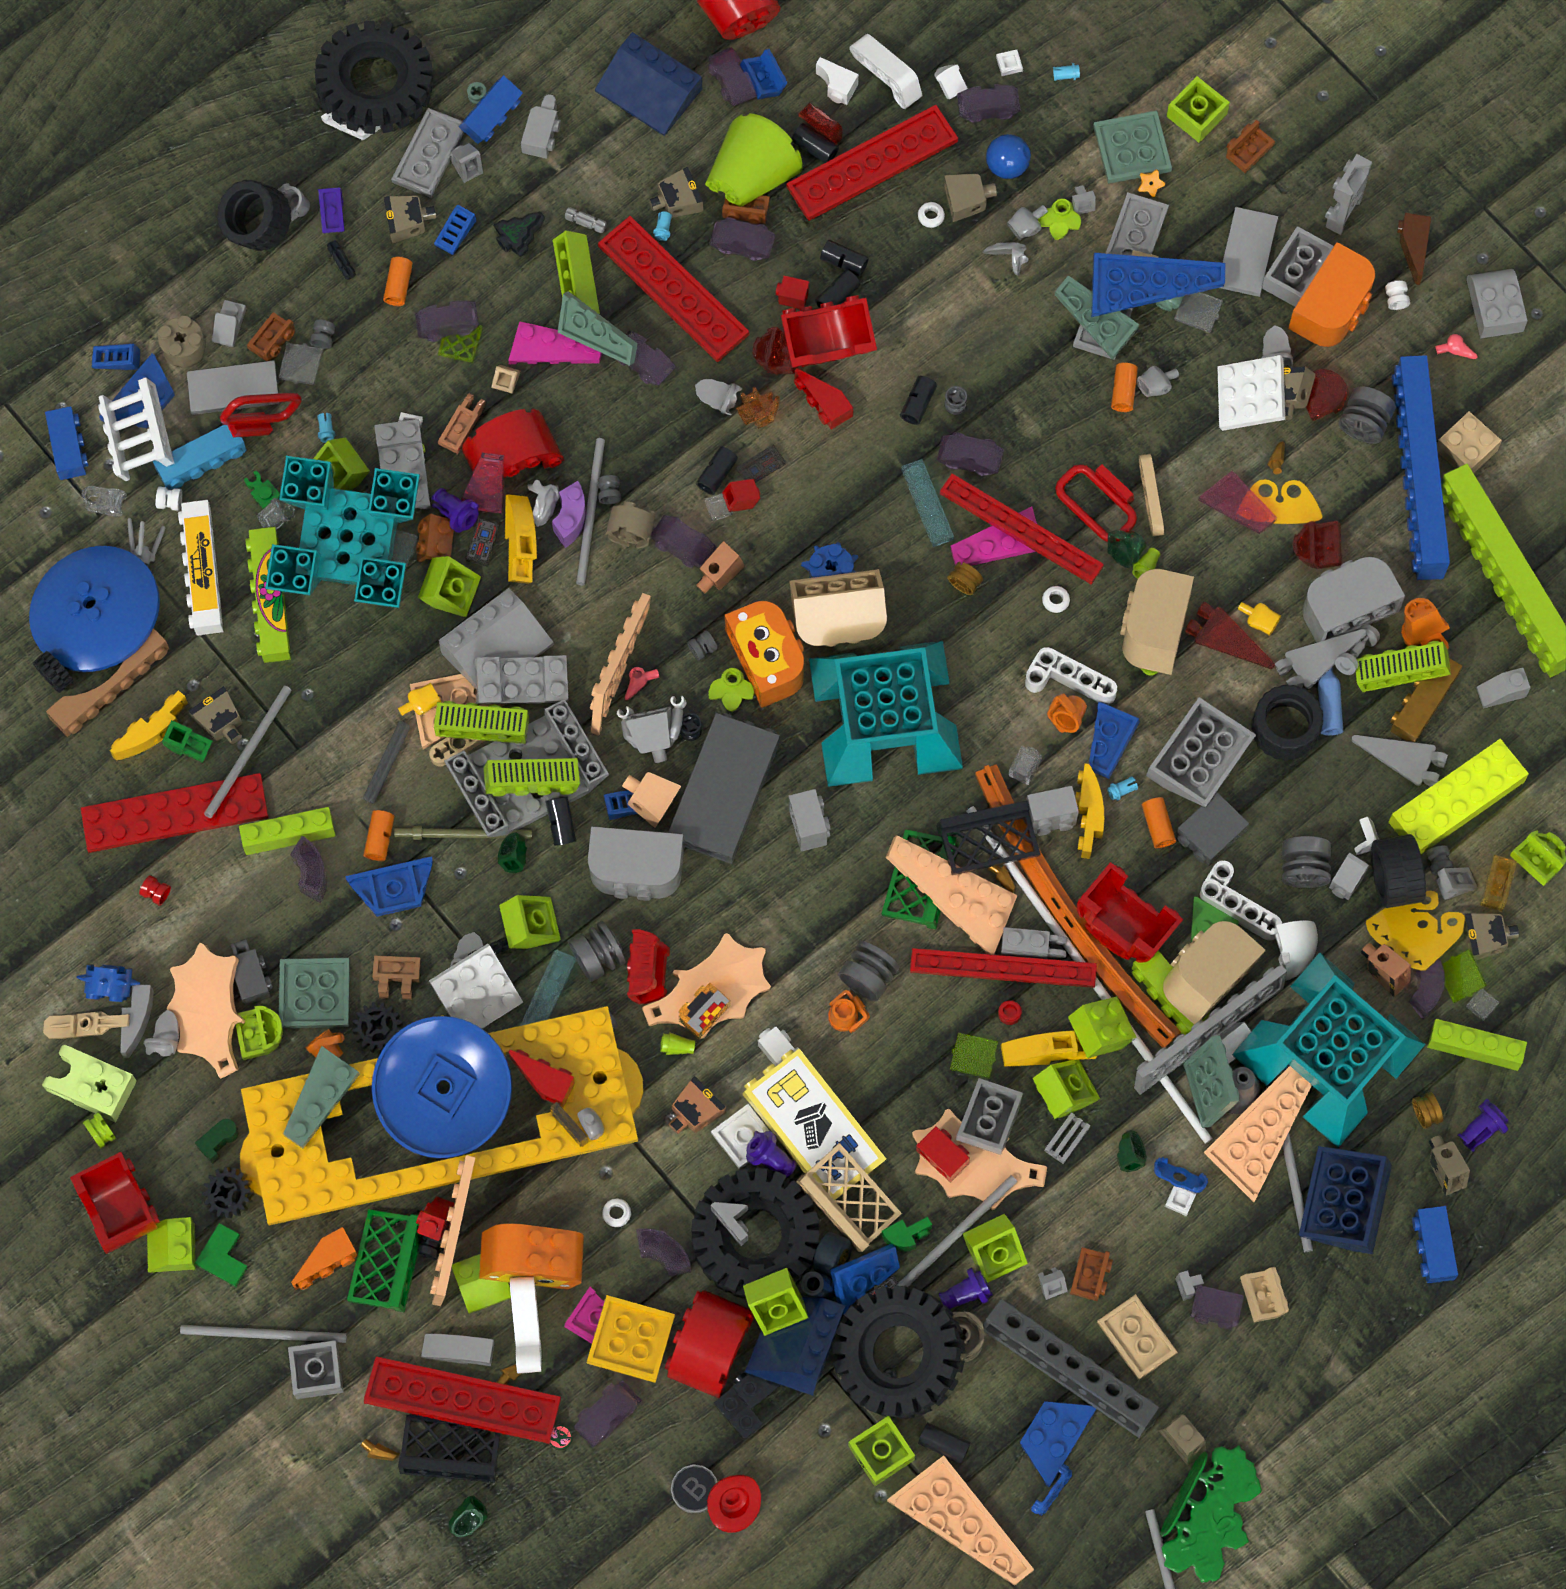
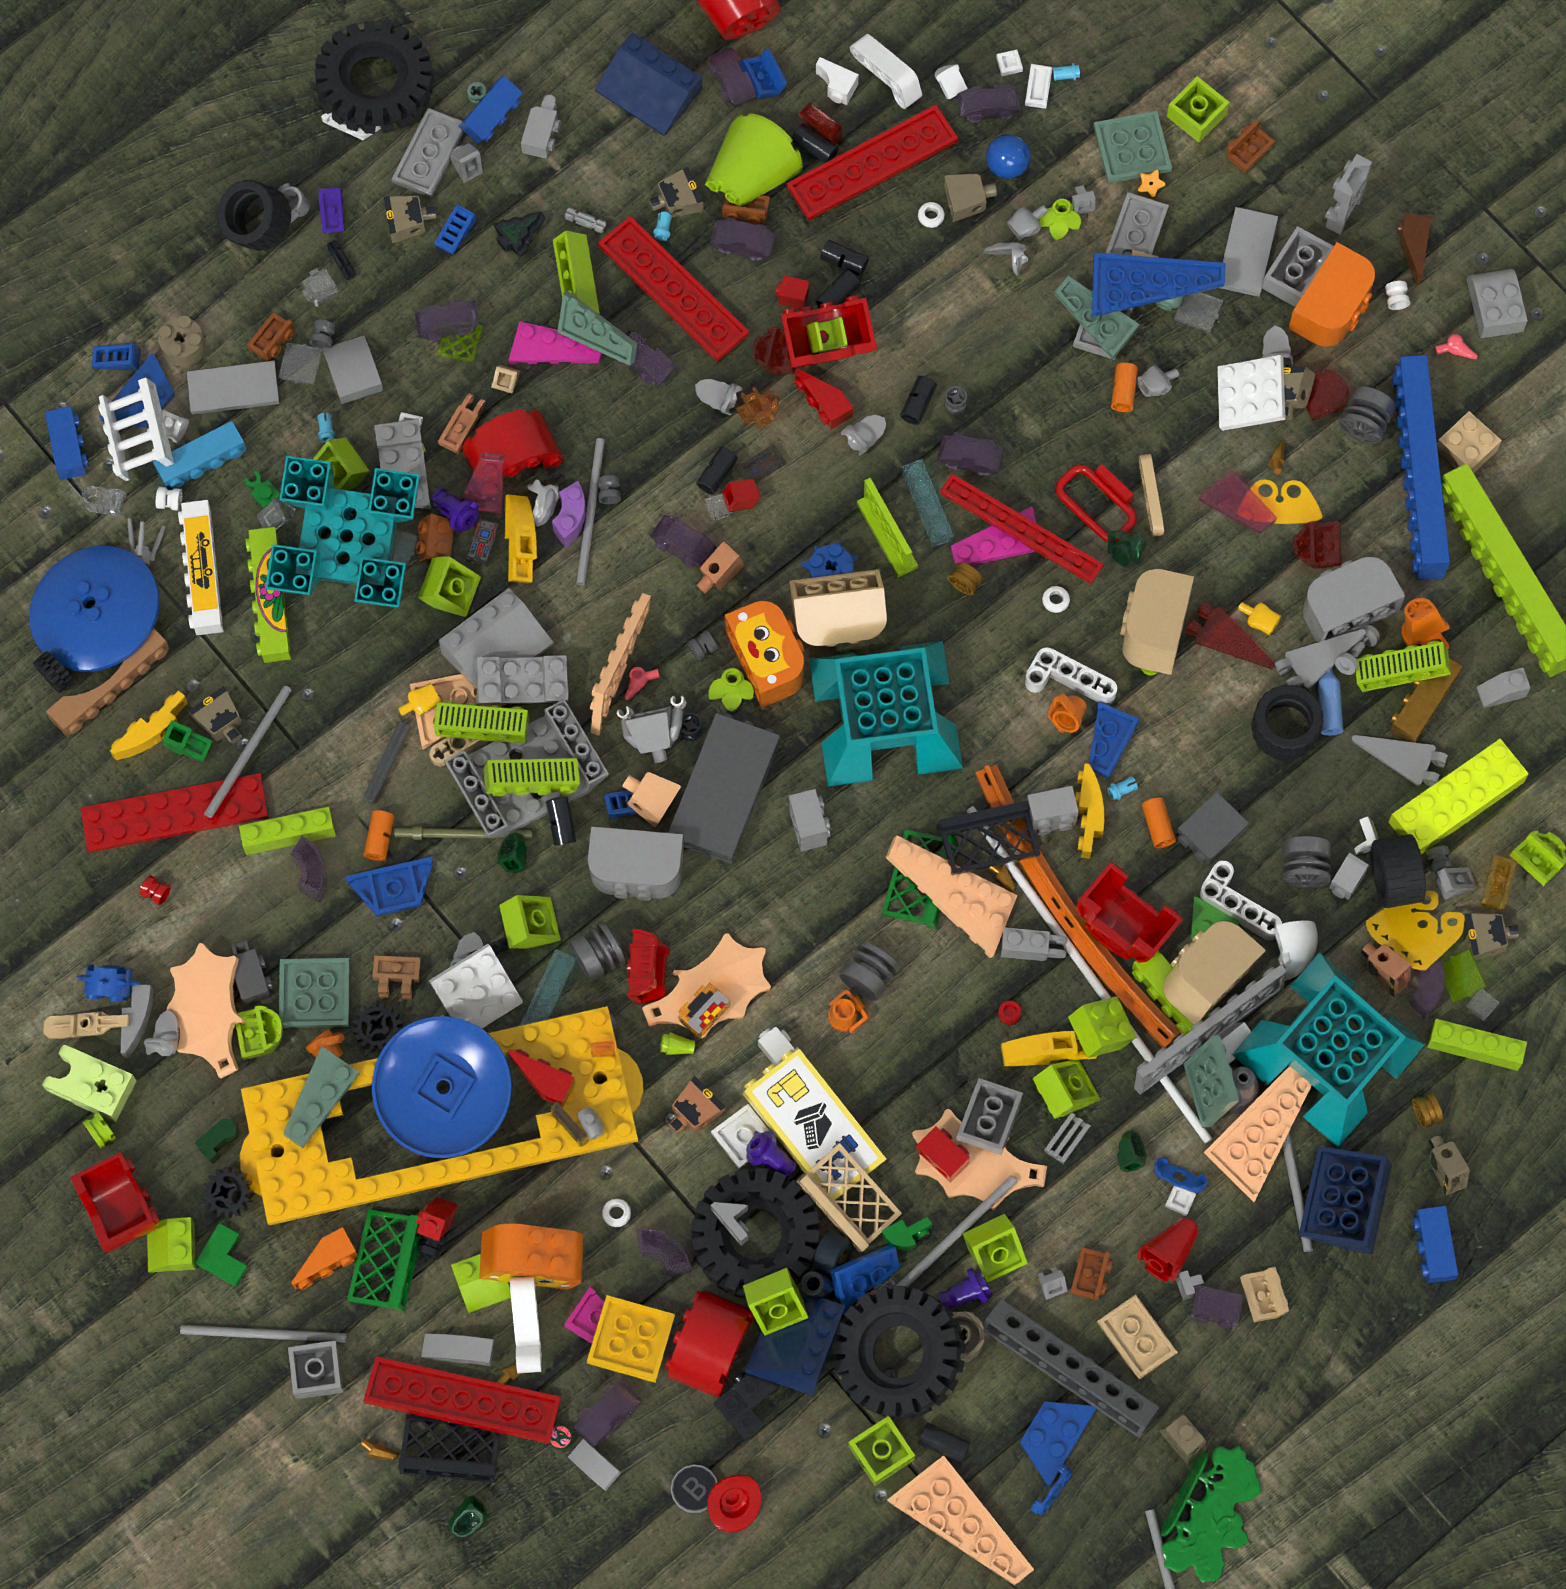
(175, 426): none -> white tile
(228, 323): light grey slope -> none
(257, 423): red bar -> none
(319, 287): none -> clear brick
(353, 369): none -> light grey slope
(397, 281): orange pin -> none
(450, 1236): light nougat wing -> none
(594, 1464): none -> light grey slope
(602, 1049): none -> clear orange tile
(630, 525): dark tan brick -> none
(835, 332): none -> lime piece
(865, 433): none -> light grey piece
(886, 530): none -> lime fence
(973, 1055): clear neon green piece -> none
(1003, 968): red plate -> none
(1025, 764): clear brick -> none
(1038, 86): none -> white tile
(1146, 562): lime cone -> none
(1169, 1249): none -> red cone
(1200, 753): light grey slope -> none
(1484, 1126): dark purple piece -> none

